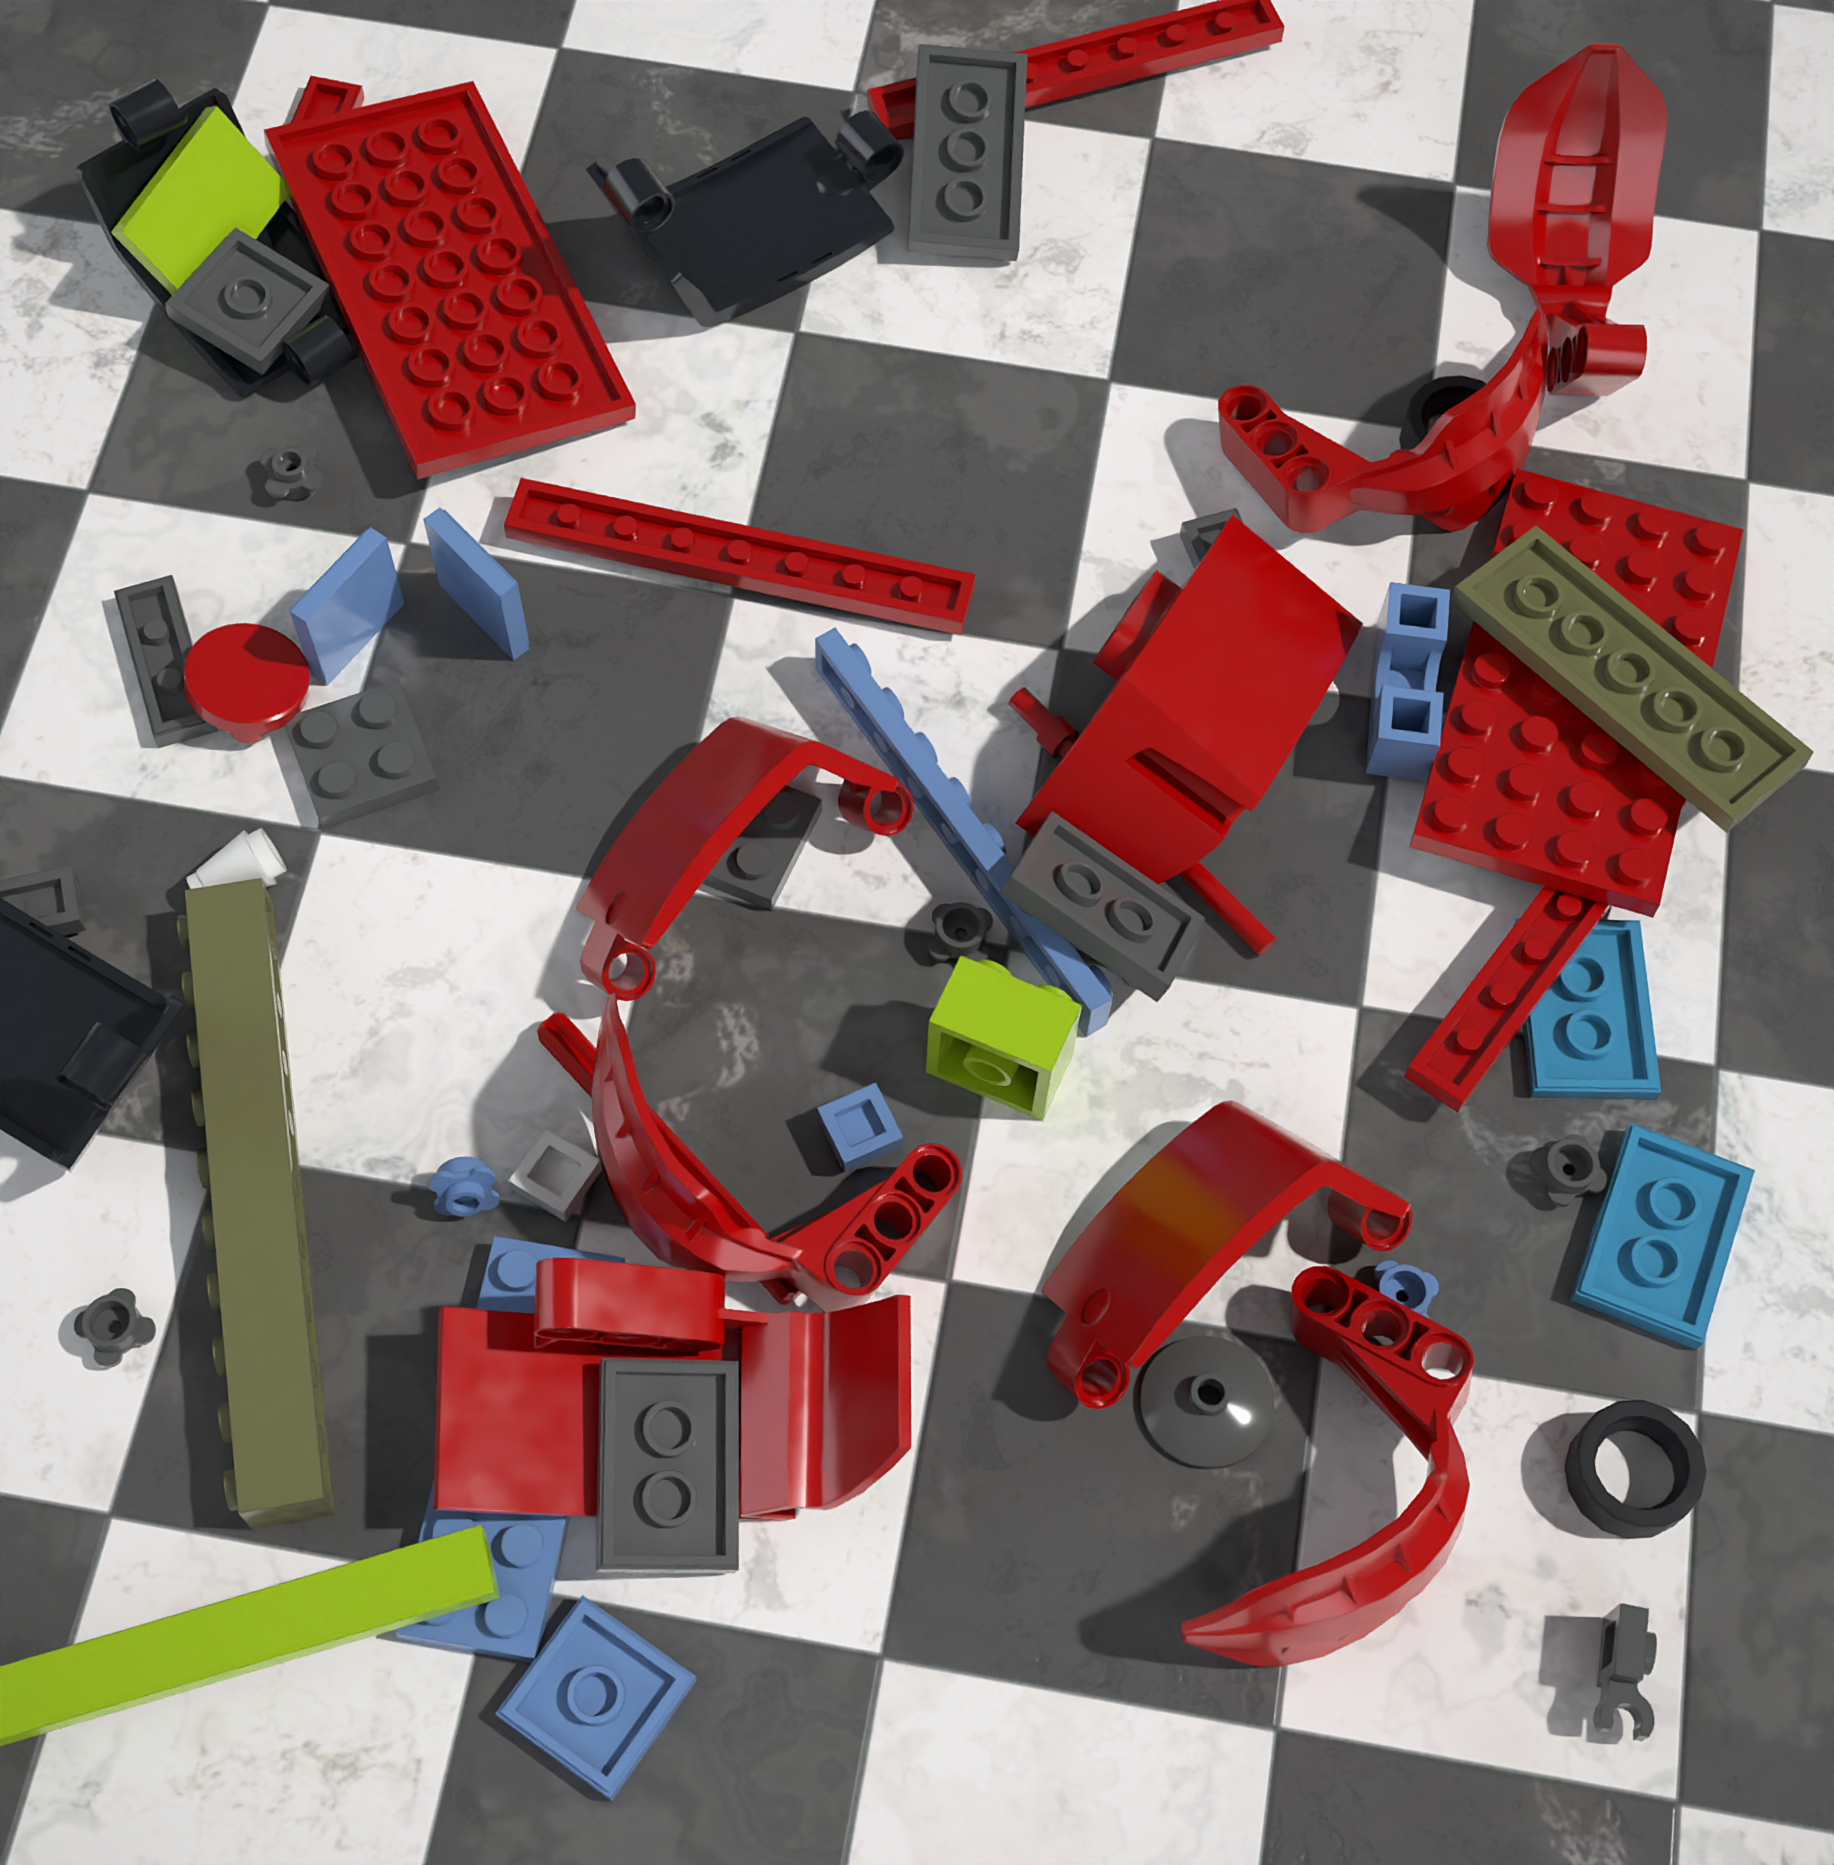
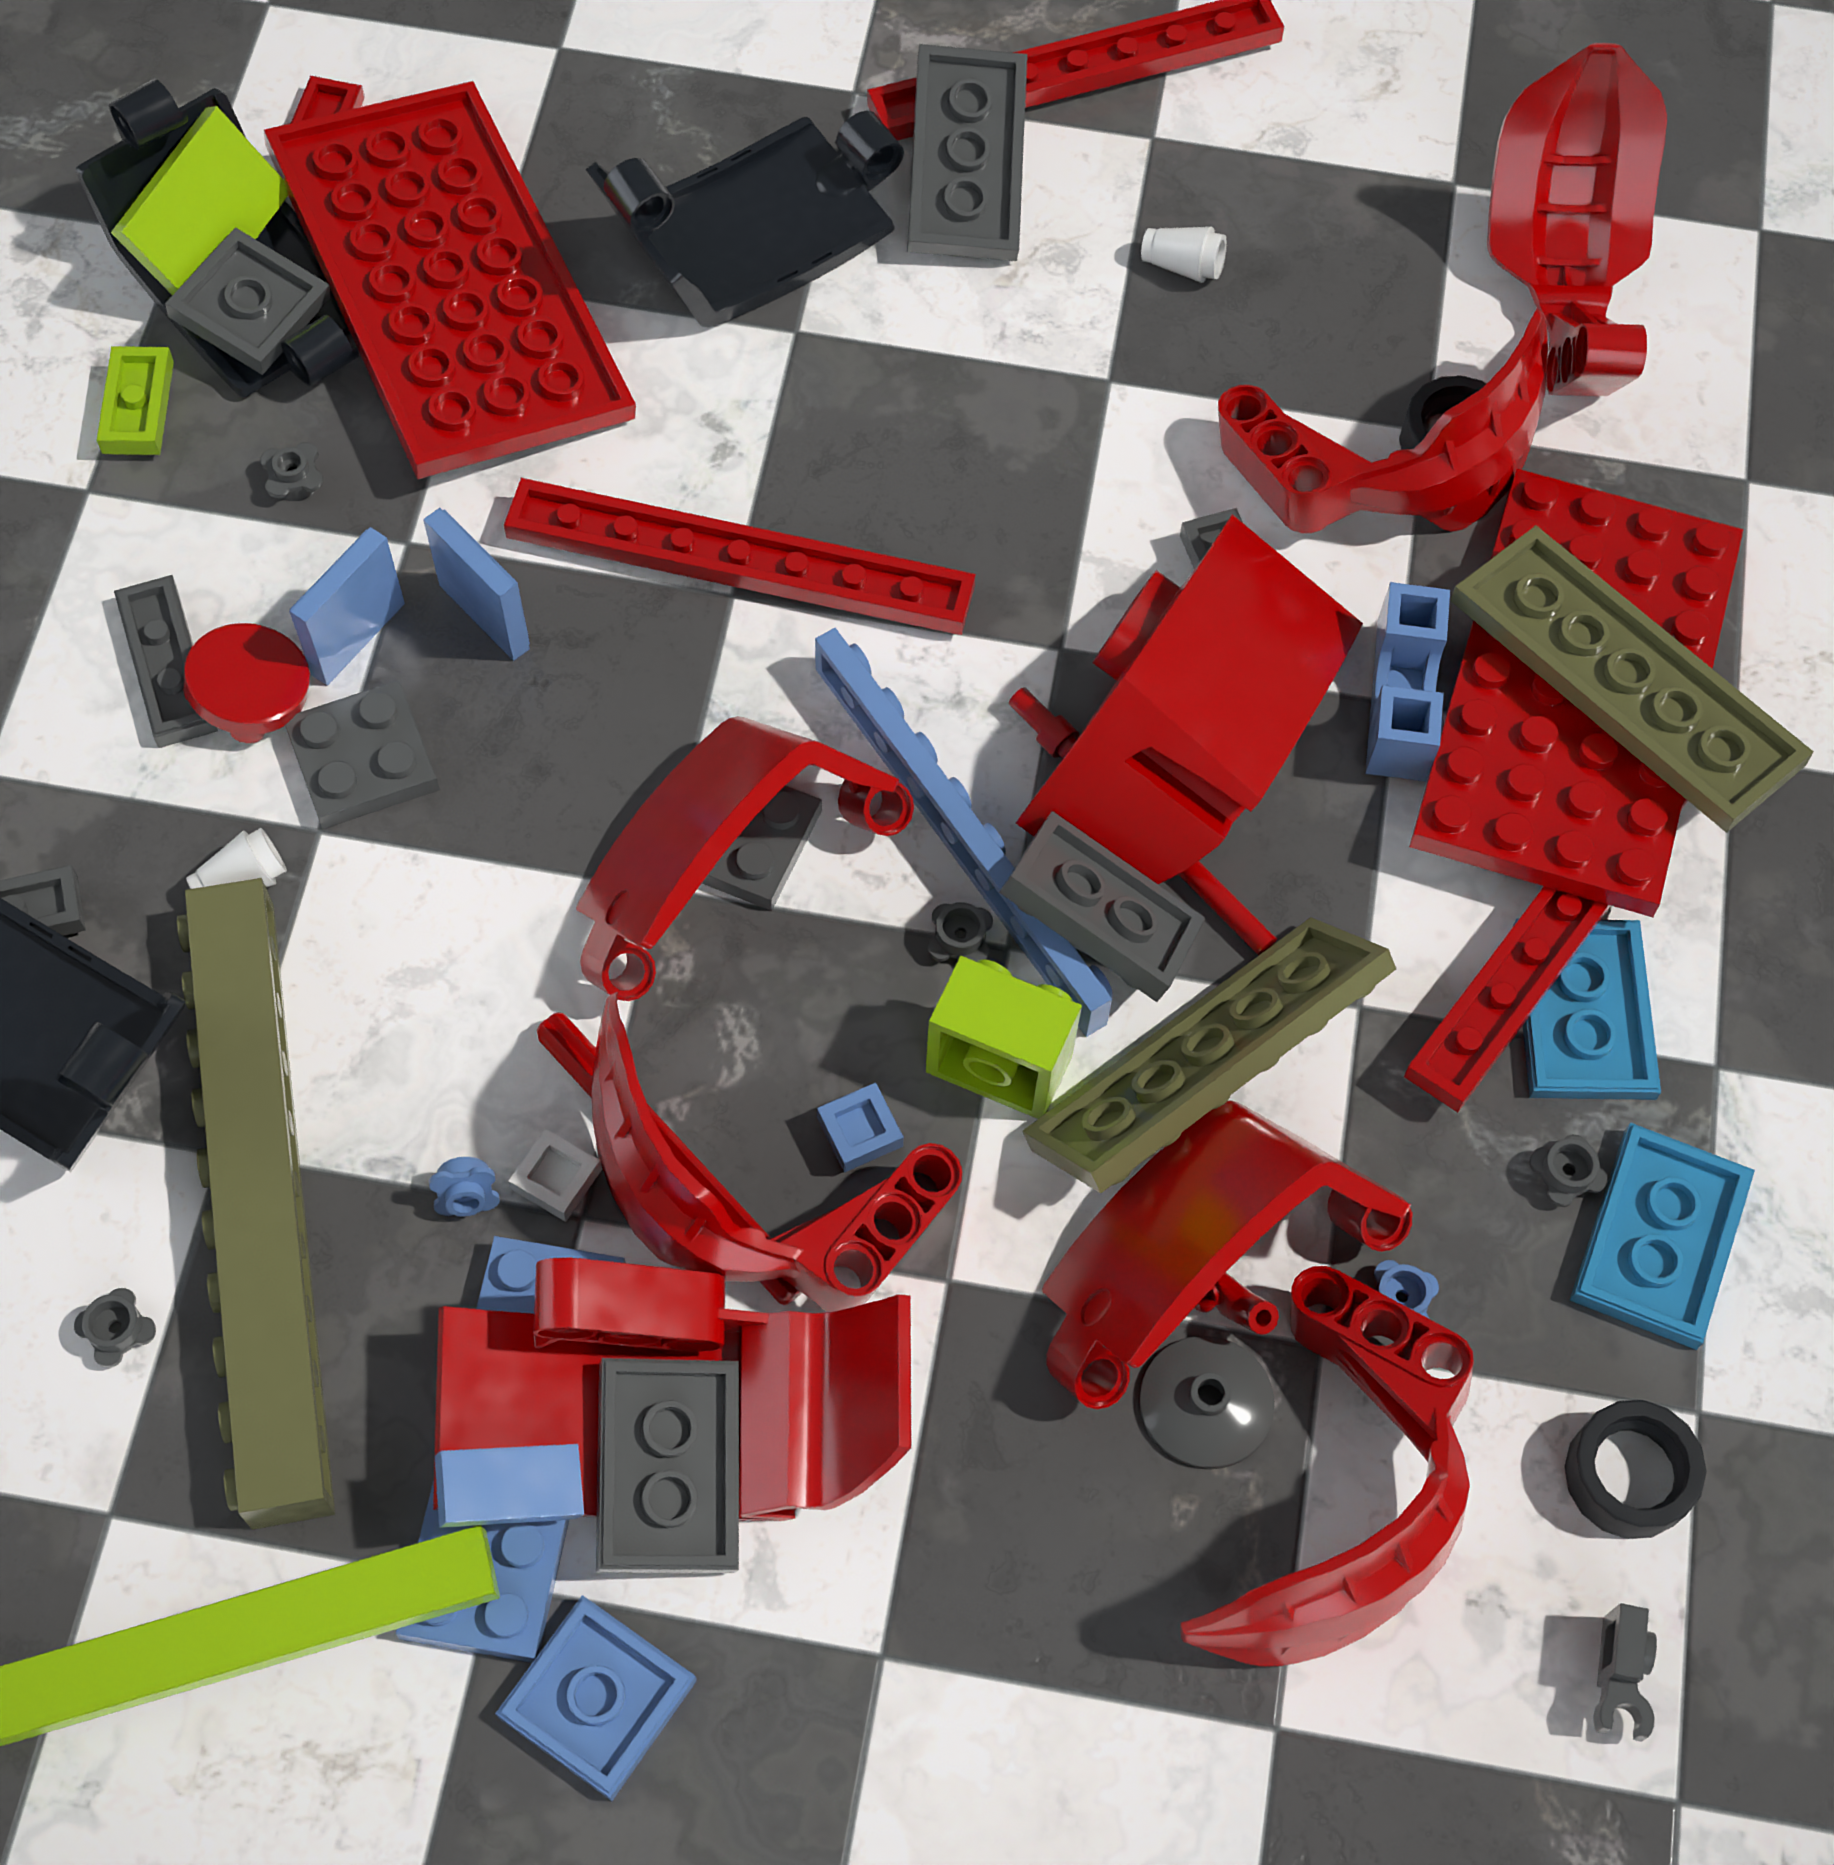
(135, 400): none -> lime plate
(508, 1485): none -> medium blue tile
(1186, 251): none -> white cone
(1207, 1053): none -> olive plate
(1240, 1305): none -> red arm

